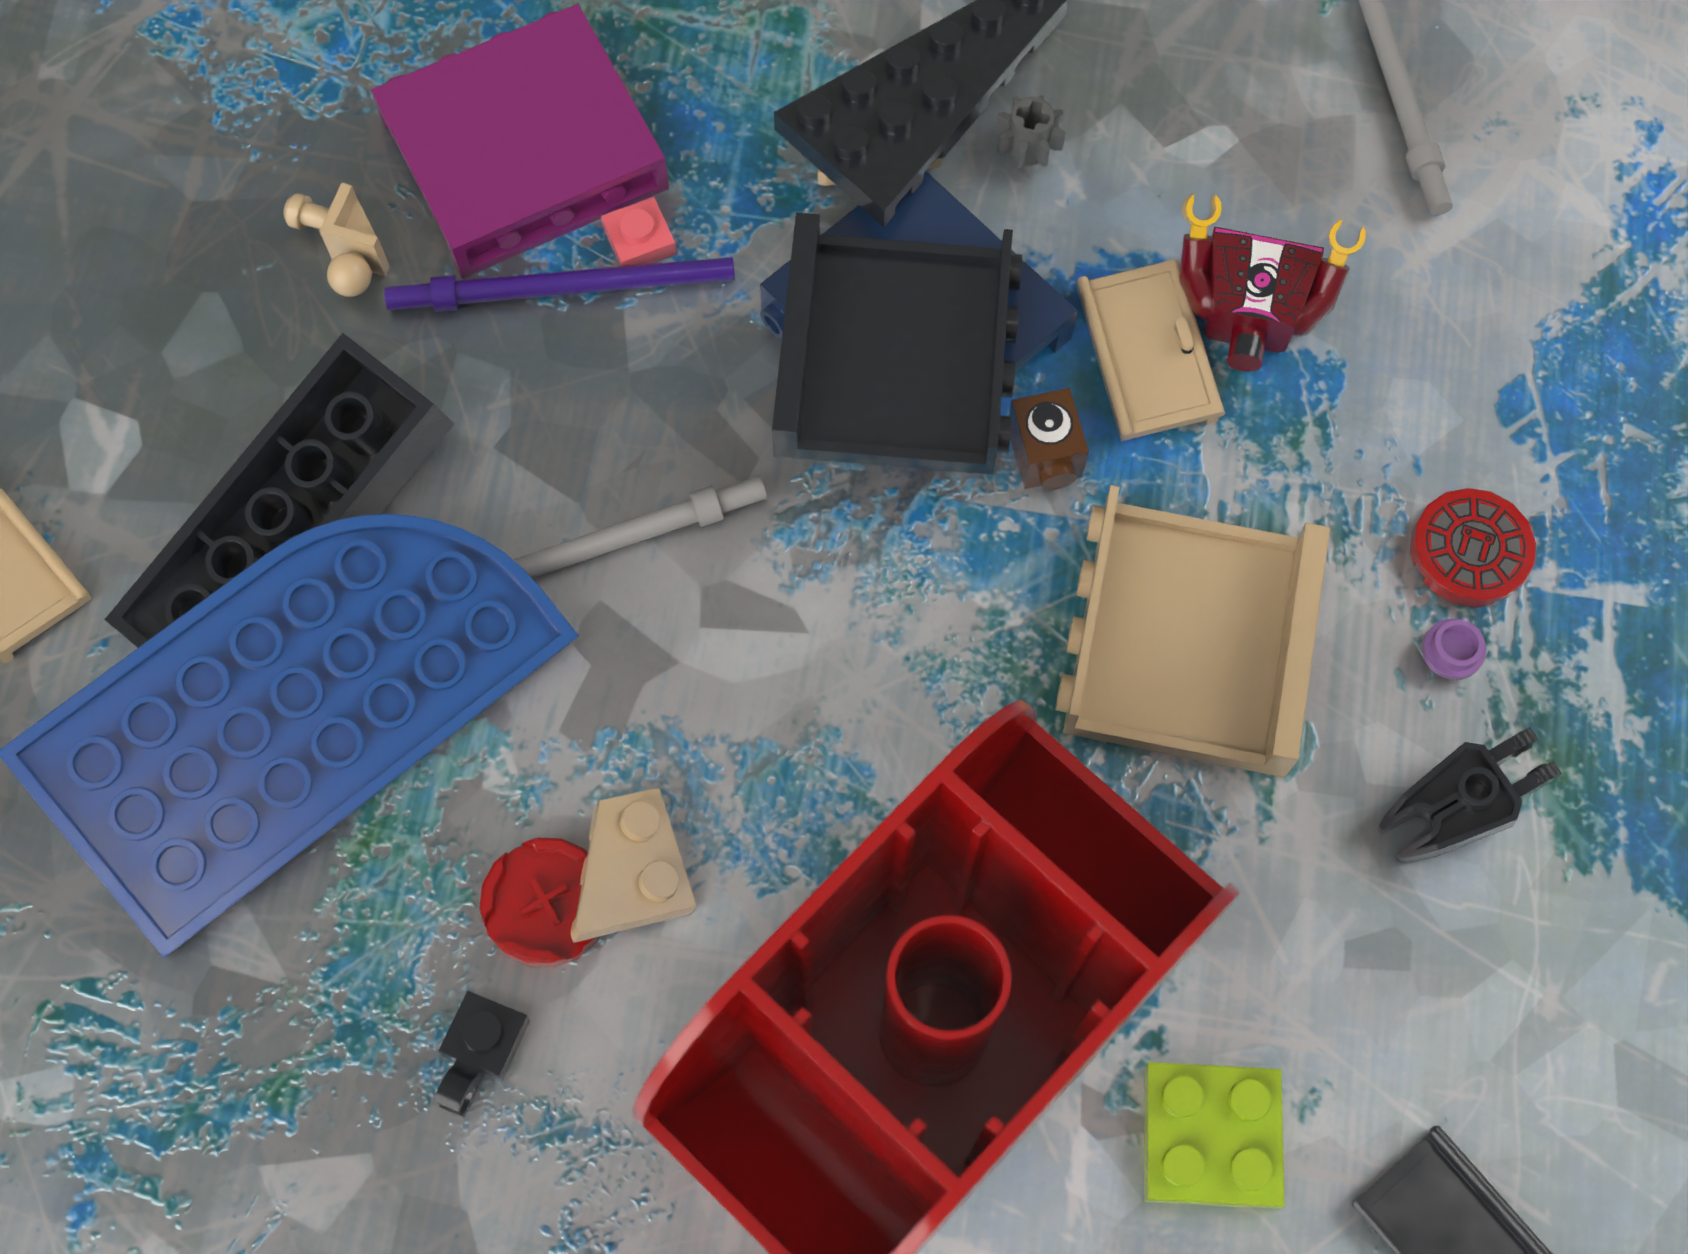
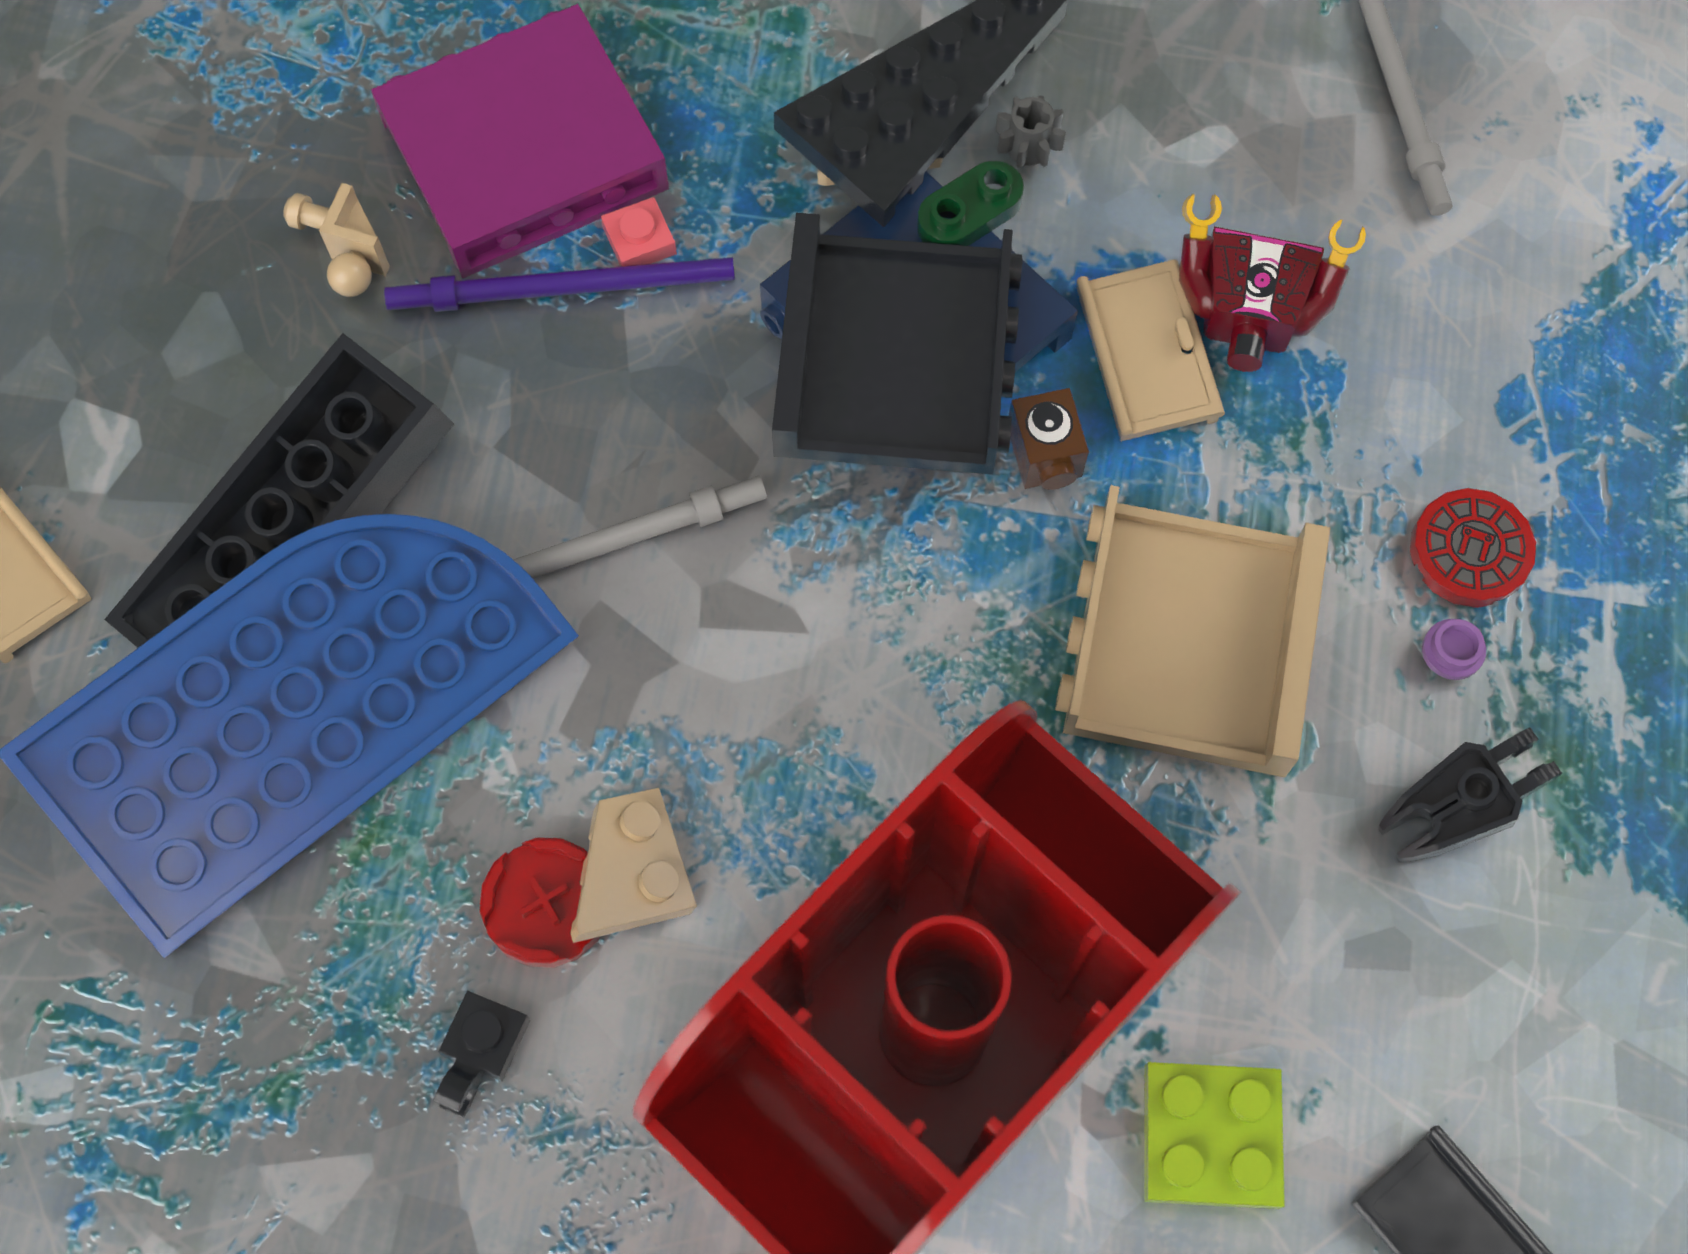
(974, 204): none -> dark green plate

